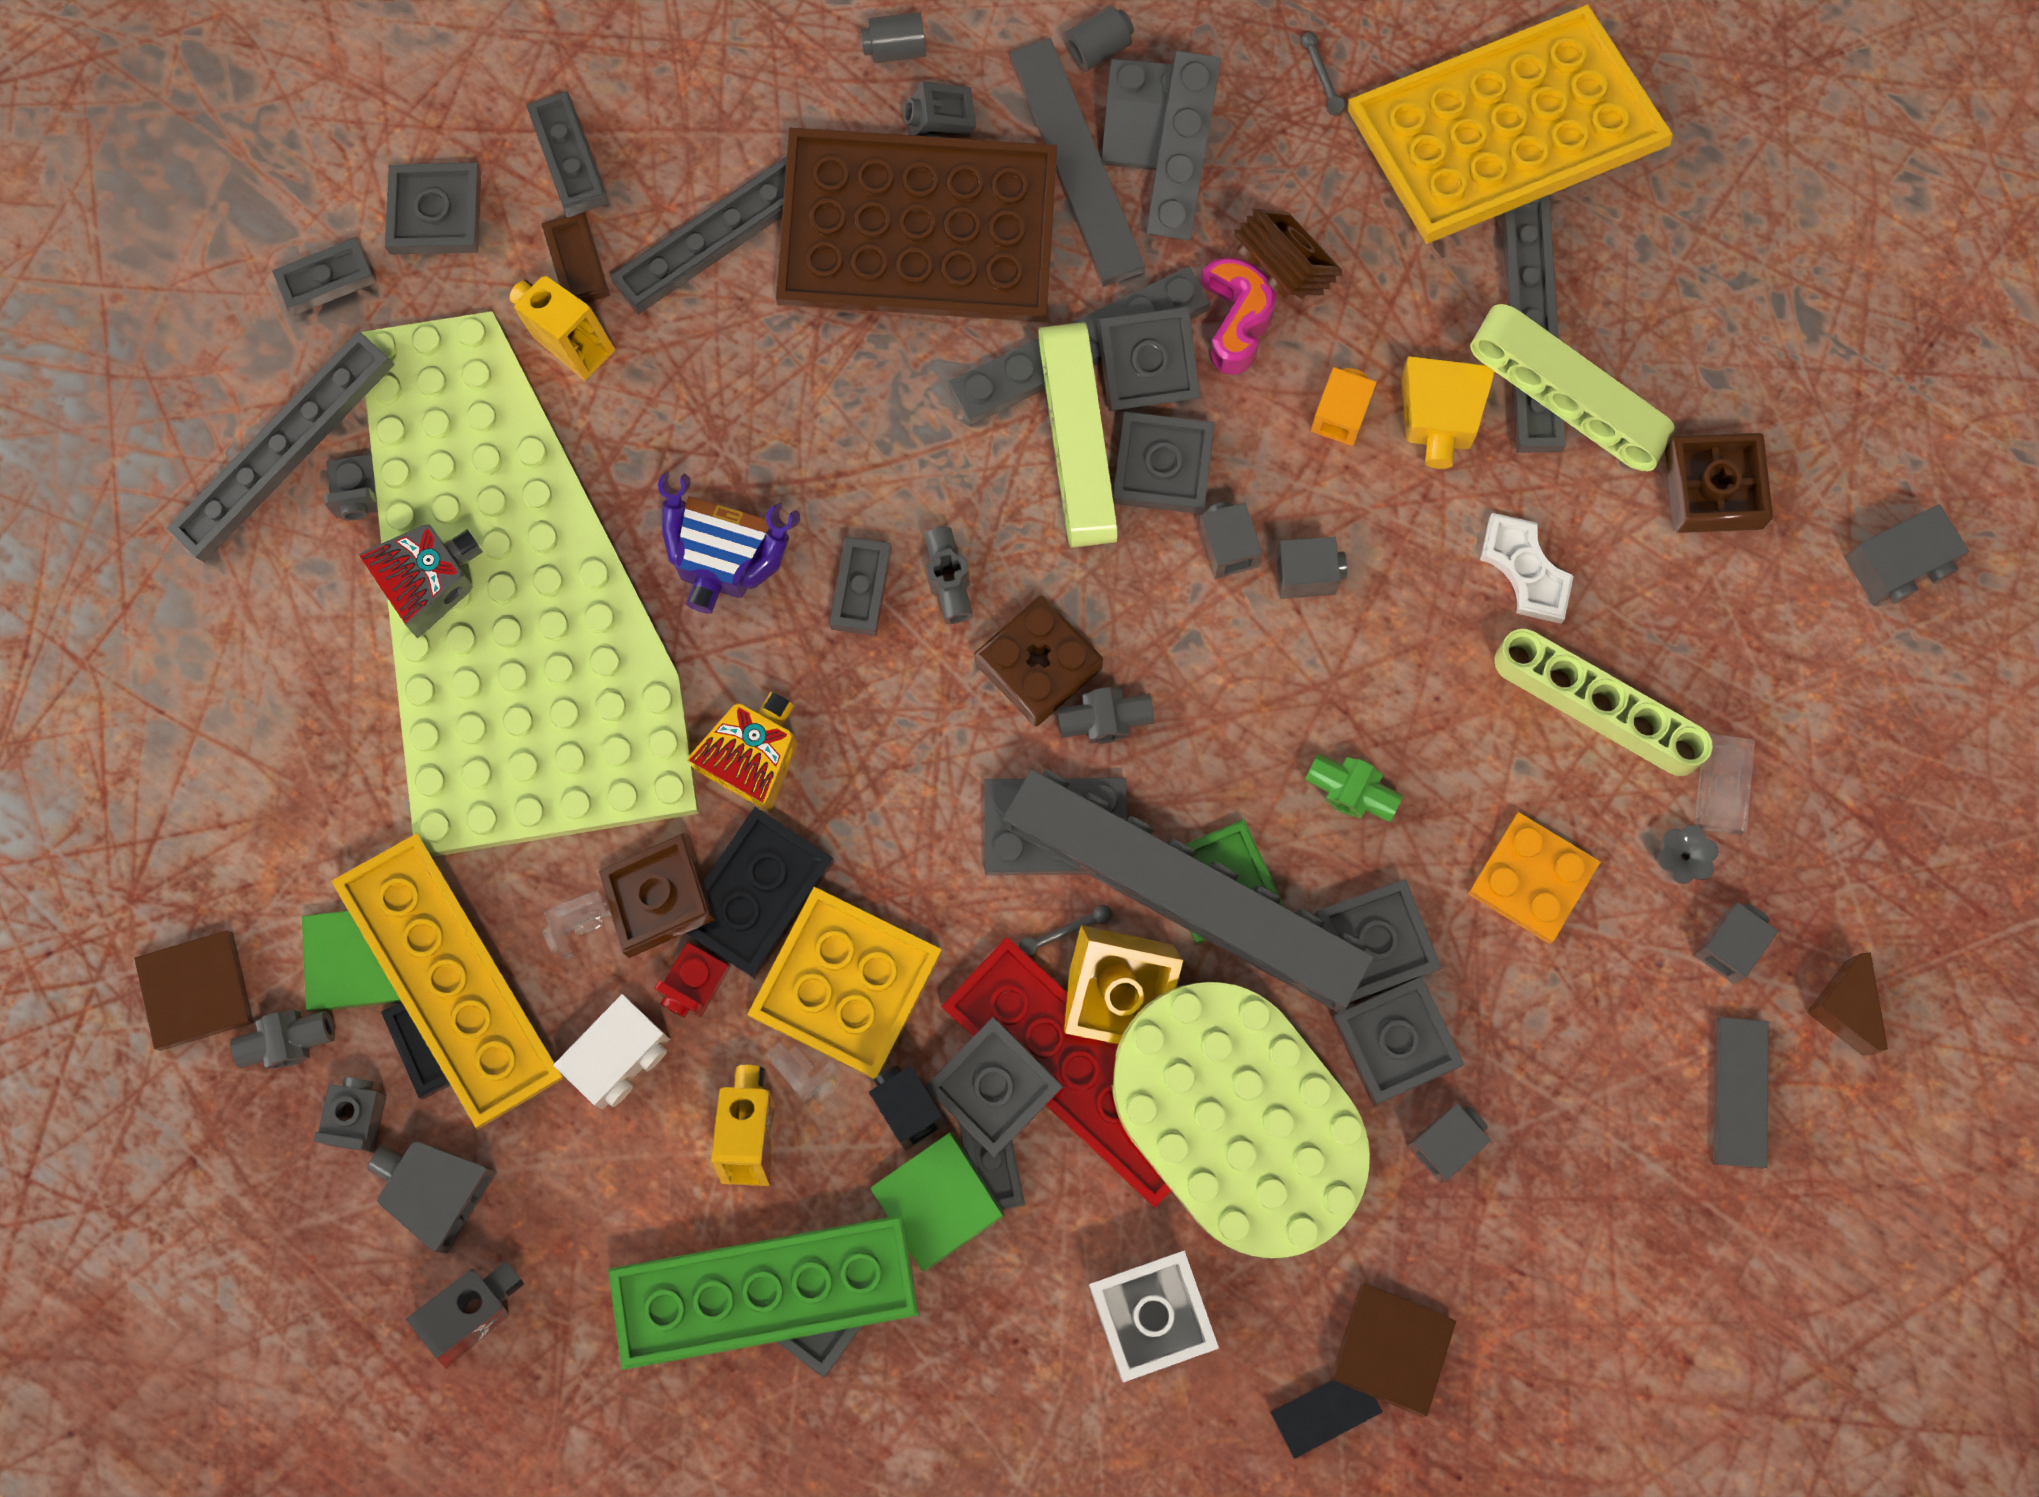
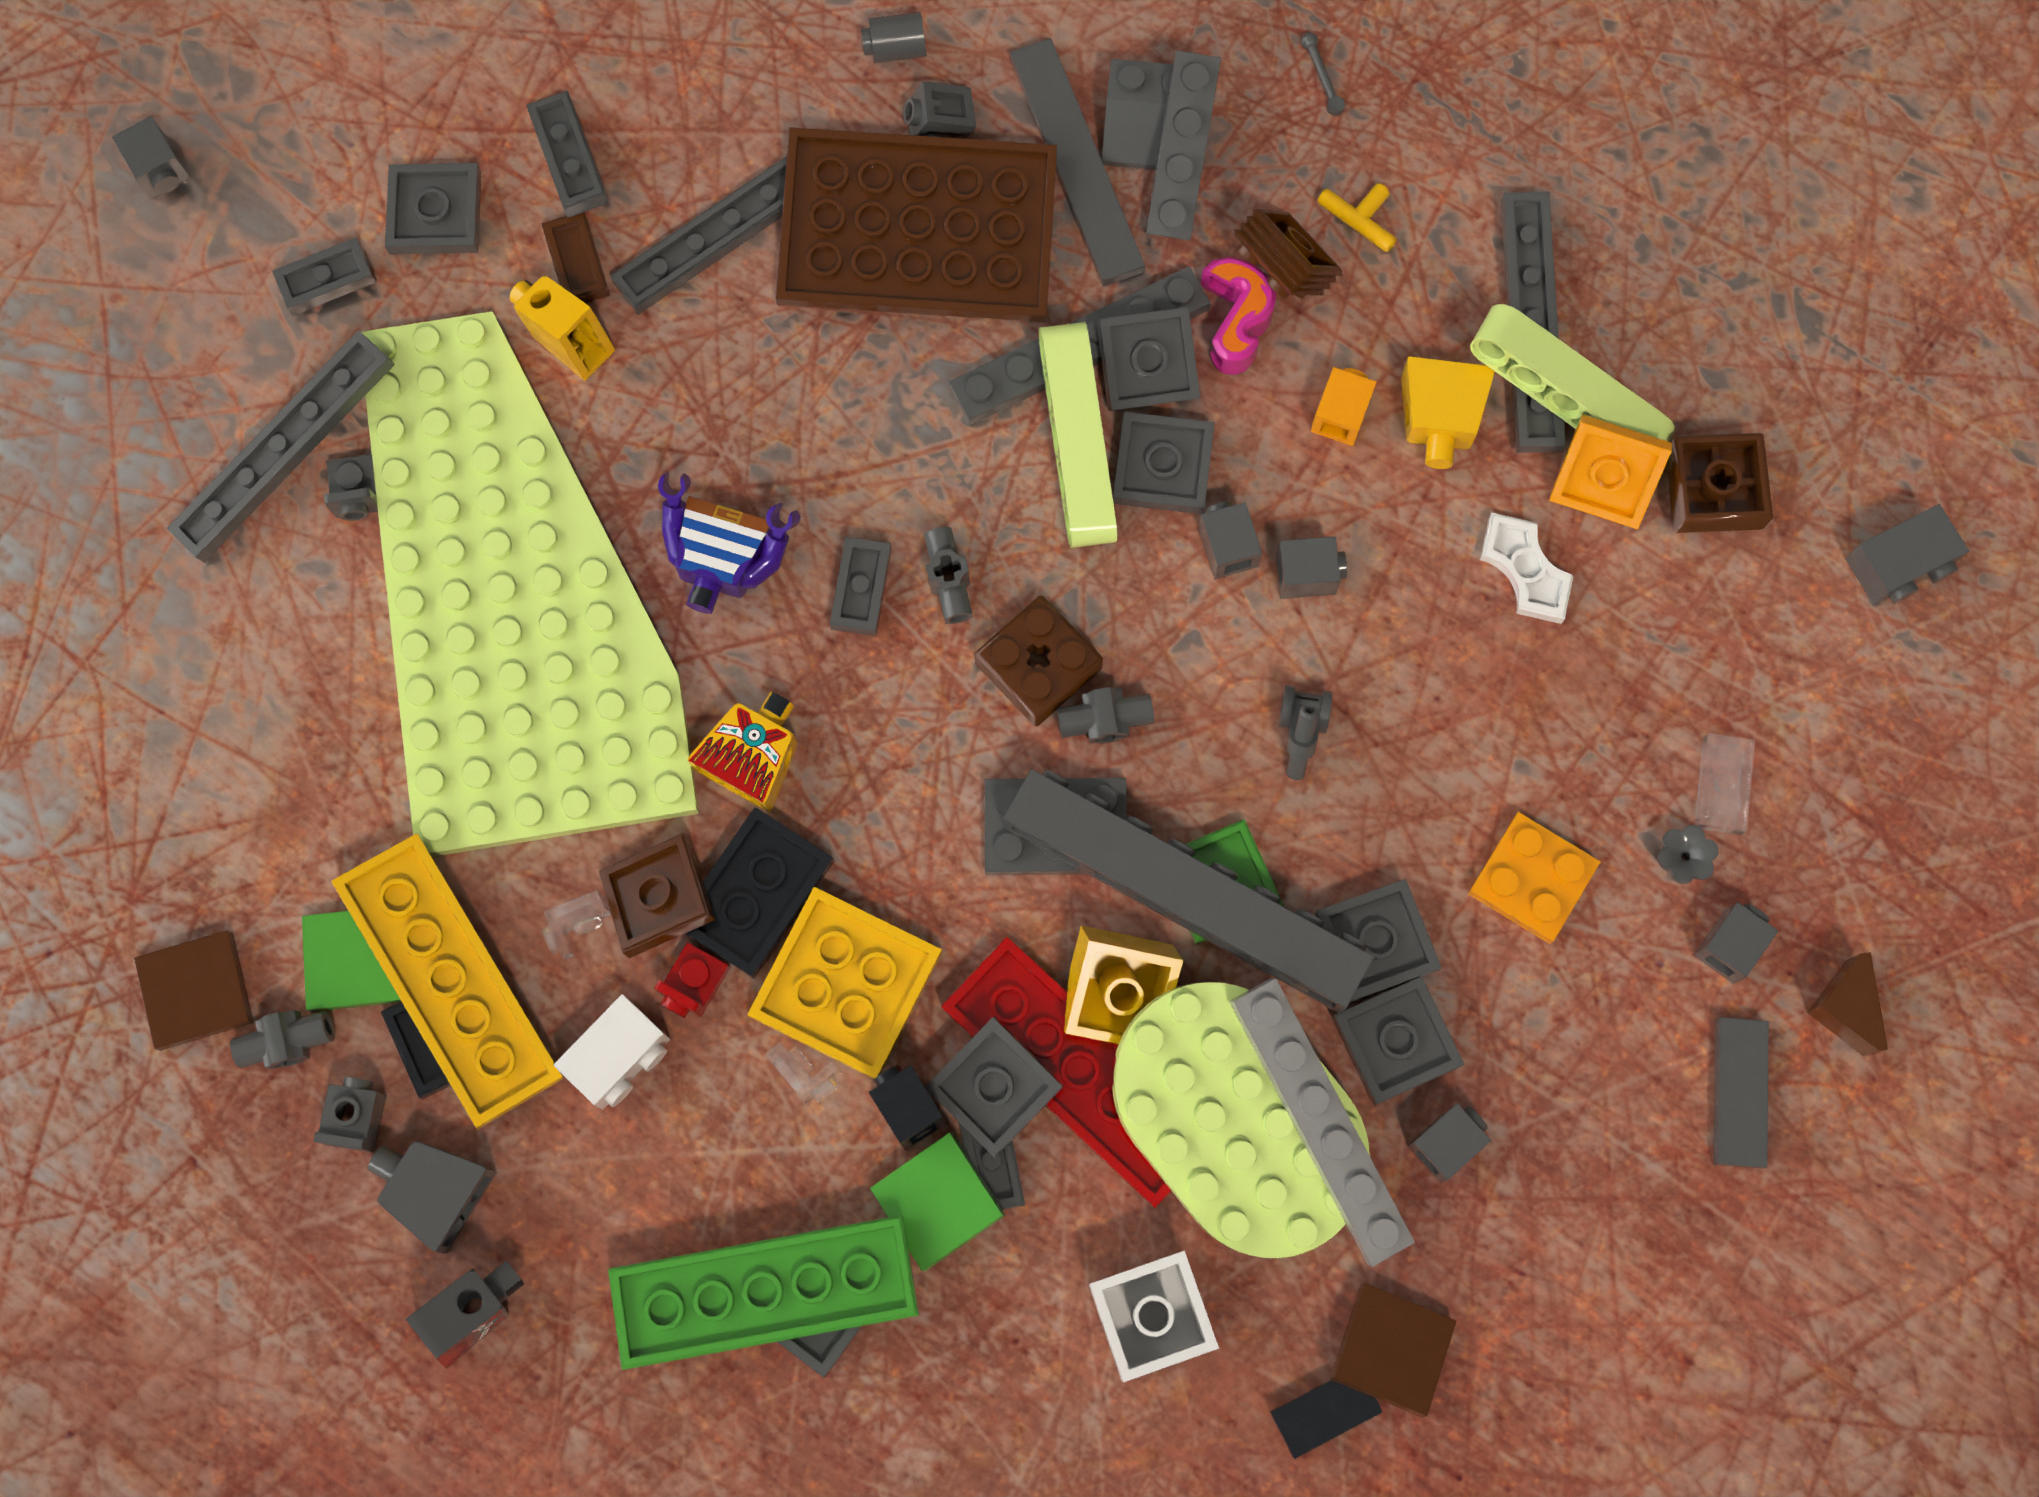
(151, 157): none -> dark grey brick
(422, 574): torso -> none
(744, 1147): yellow torso -> none
(1030, 946): dark grey hinge -> none
(1099, 37): dark grey brick -> none
(1305, 717): none -> dark grey piece
(1322, 1122): none -> light grey plate
(1354, 787): bright green axle -> none
(1359, 217): none -> yellow piece
(1508, 123): yellow plate -> none
(1610, 471): none -> light orange plate
(1625, 702): yellowish green beam -> none

